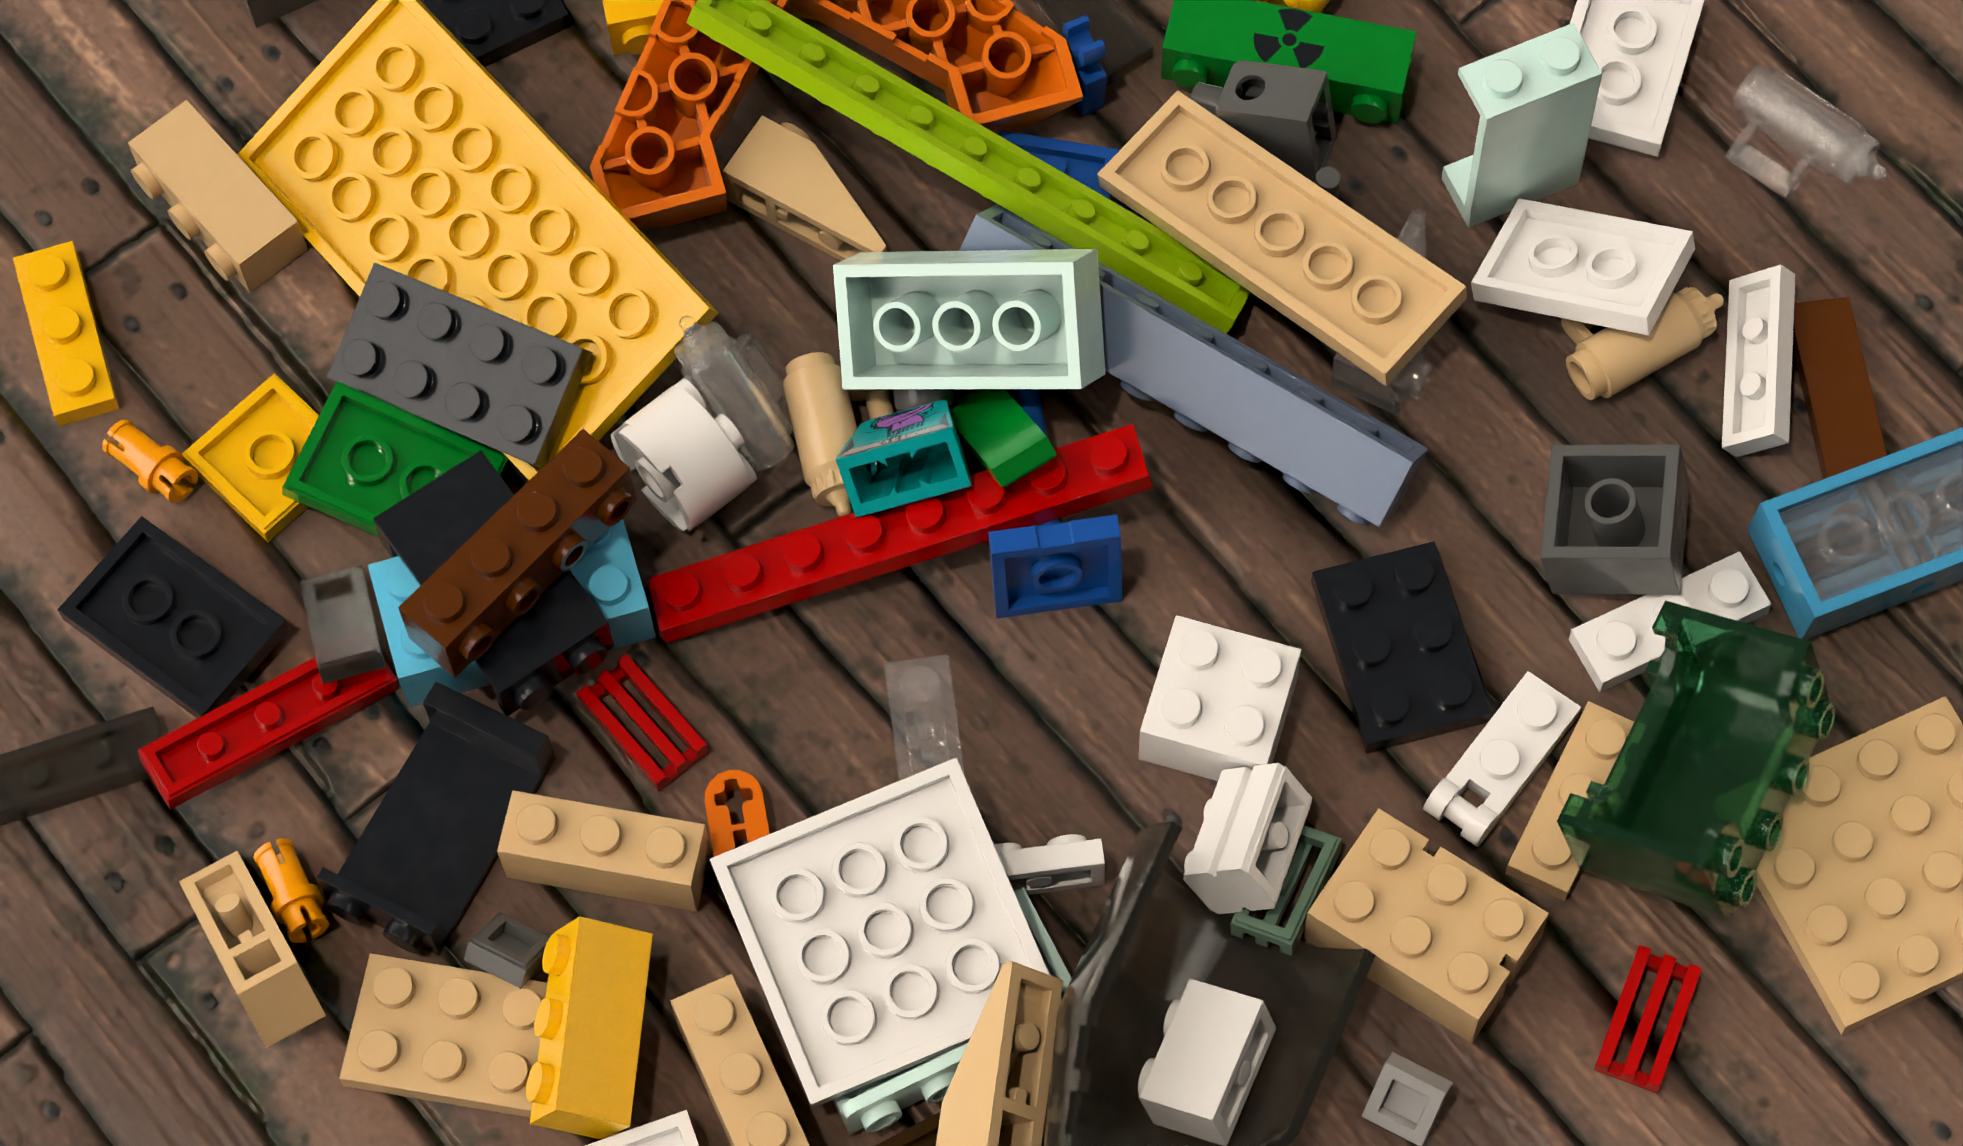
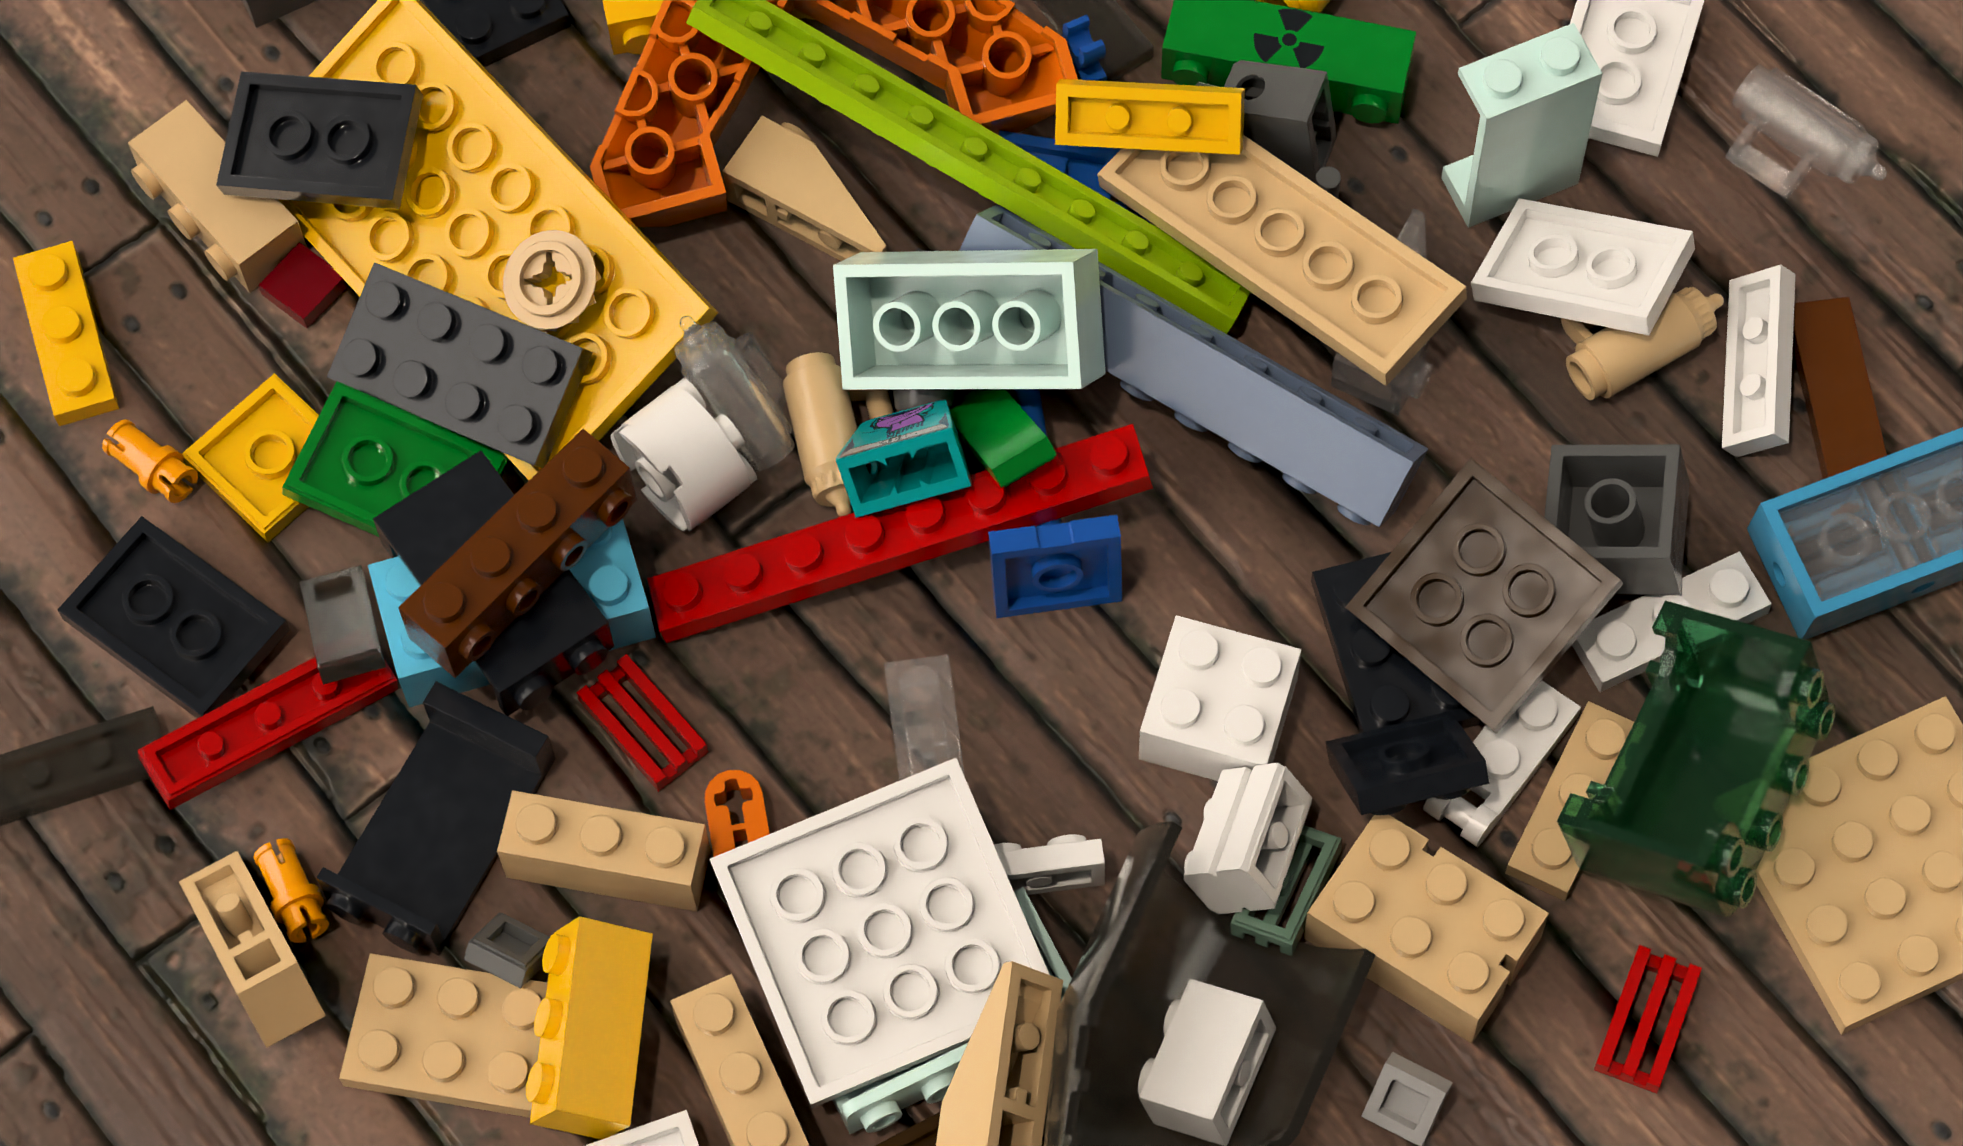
(303, 285): none -> dark red tile
(320, 140): none -> black plate
(533, 262): none -> tan gear
(1149, 116): none -> yellow plate
(1407, 764): none -> black plate
(1484, 595): none -> dark brown plate

